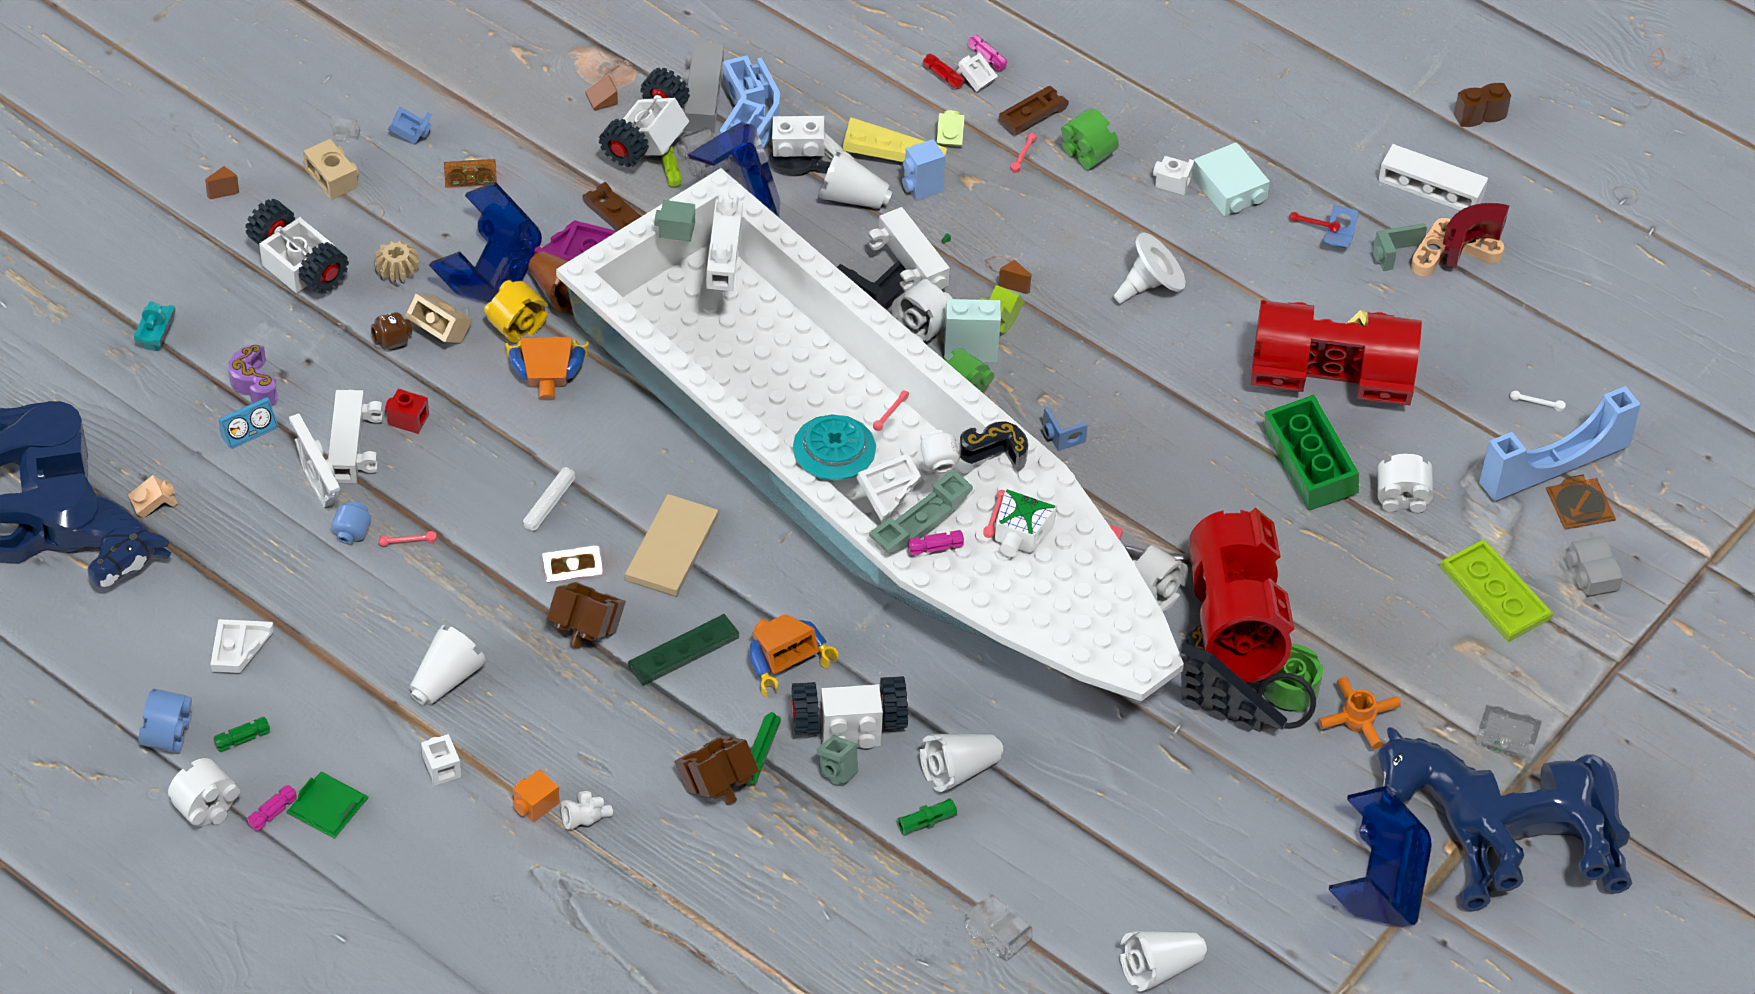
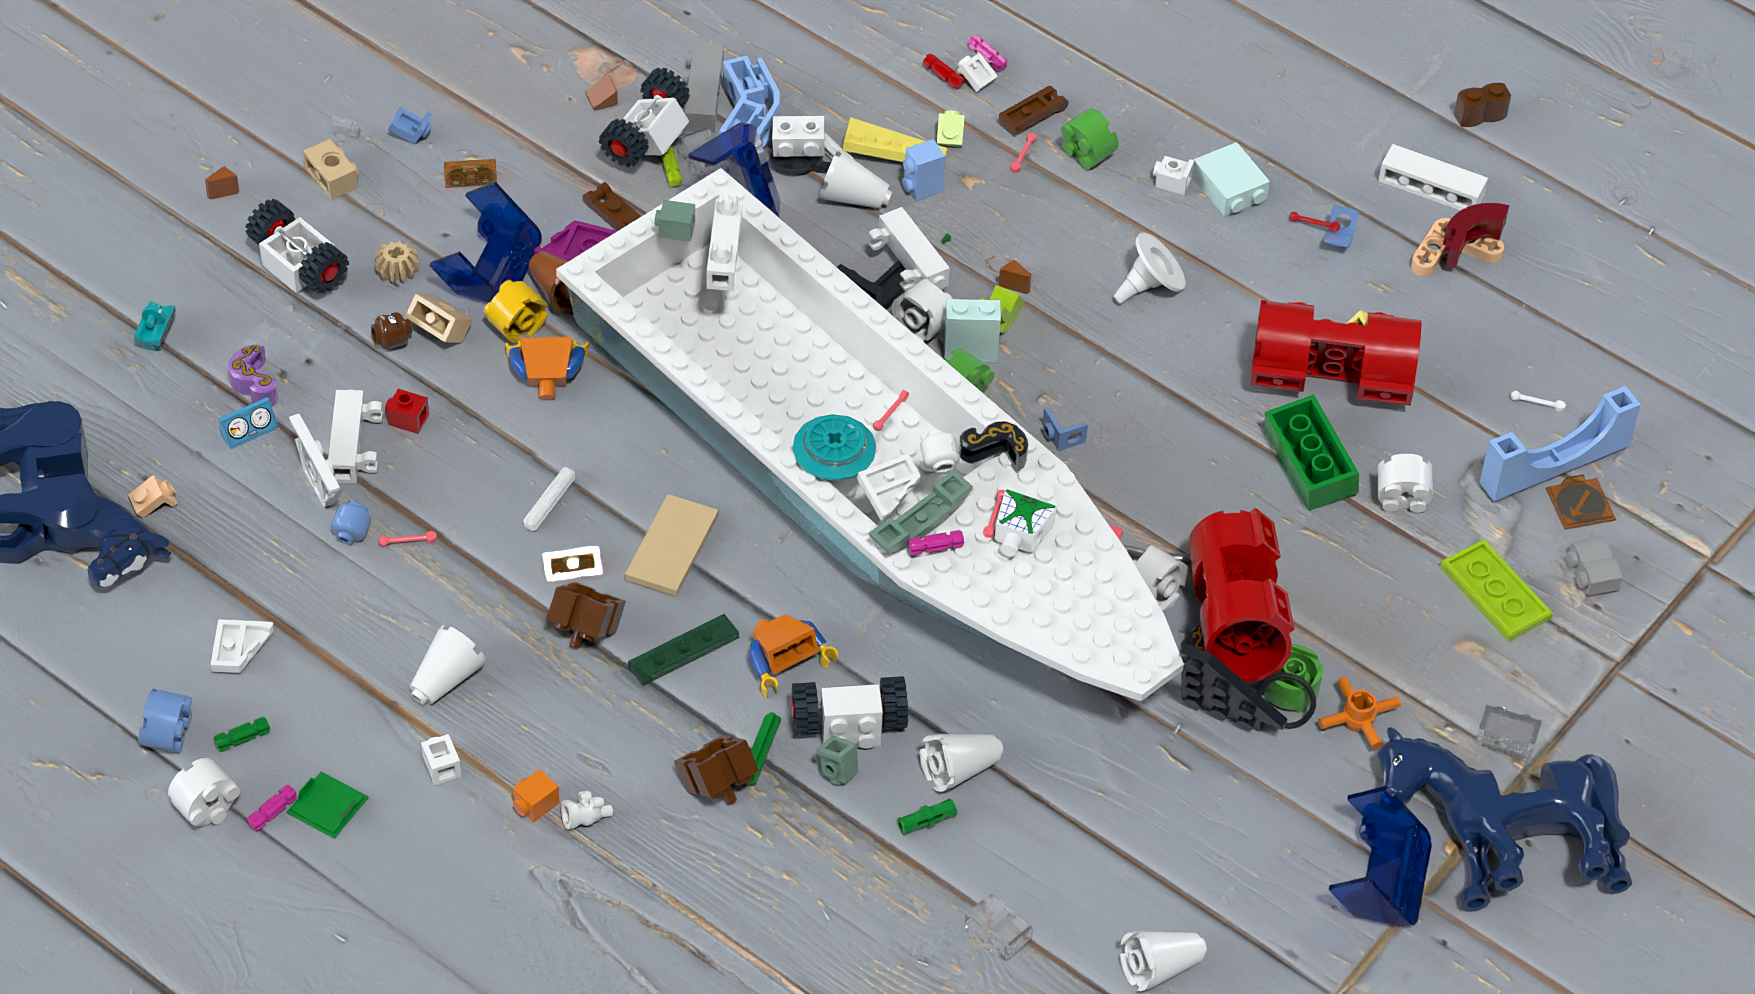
(1391, 239): sand green bracket -> none

